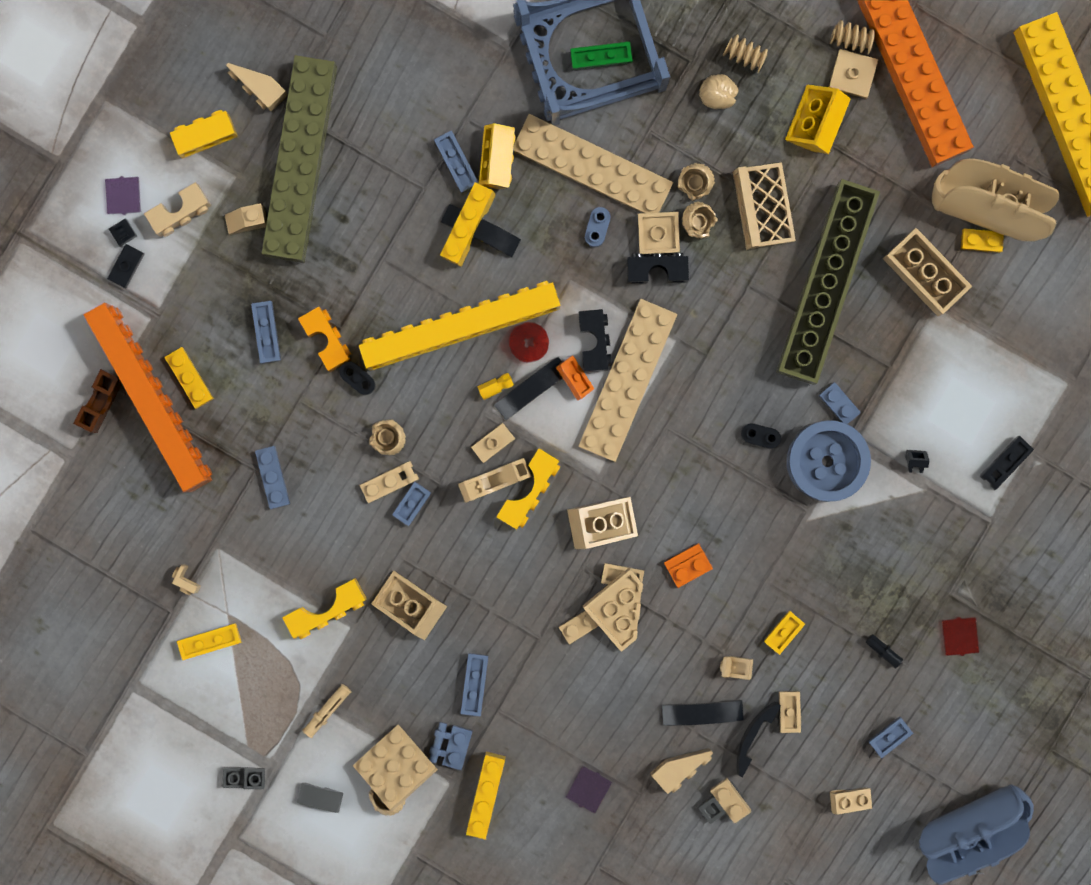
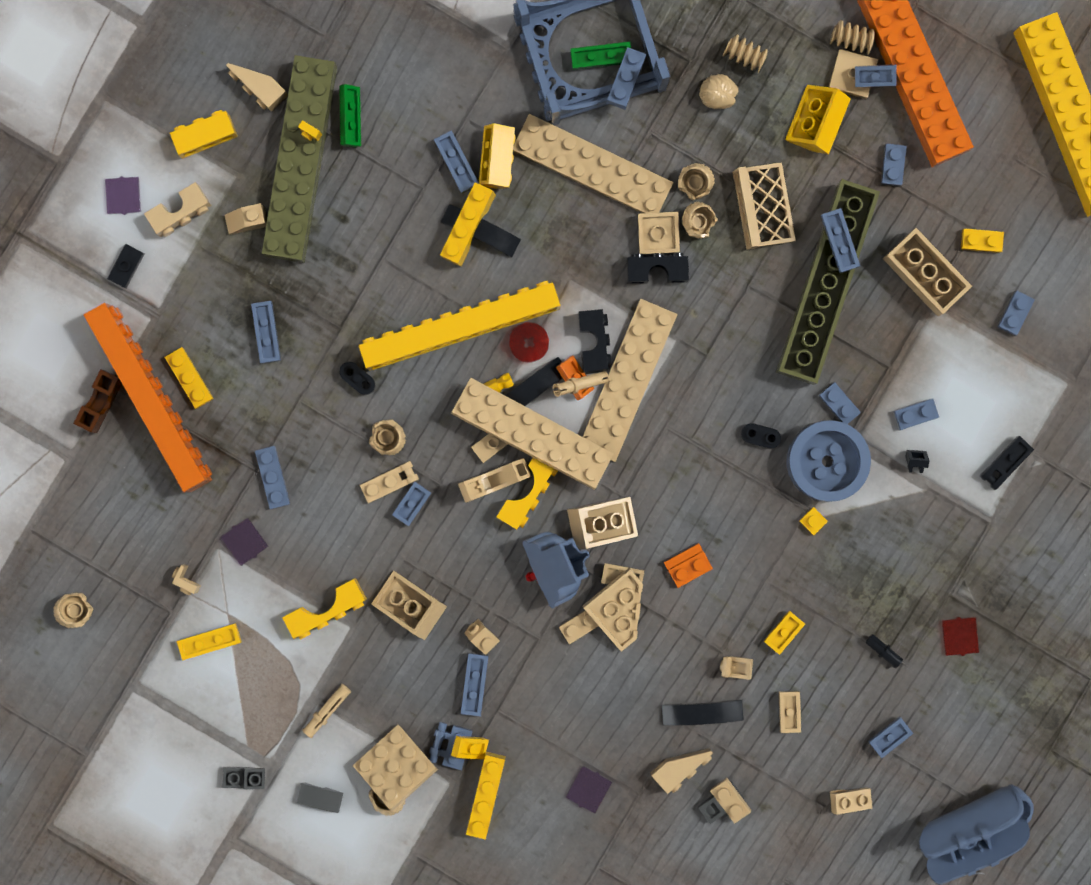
(72, 610): none -> tan hair
(122, 232): black tile -> none
(244, 541): none -> clear purple piece
(309, 131): none -> yellow plate
(318, 322): light orange arch -> none
(350, 116): none -> green plate
(469, 747): none -> yellow plate
(481, 636): none -> tan bracket
(532, 433): none -> tan plate
(556, 566): none -> sand blue piece
(574, 385): none -> tan pin
(597, 226): sand blue plate -> none
(626, 78): none -> sand blue plate
(767, 714): black slope -> none
(813, 521): none -> yellow plate
(840, 240): none -> sand blue plate
(876, 75): none -> sand blue plate
(893, 165): none -> sand blue plate
(916, 414): none -> sand blue plate
(996, 199): tan animal -> none
(1015, 313): none -> sand blue plate

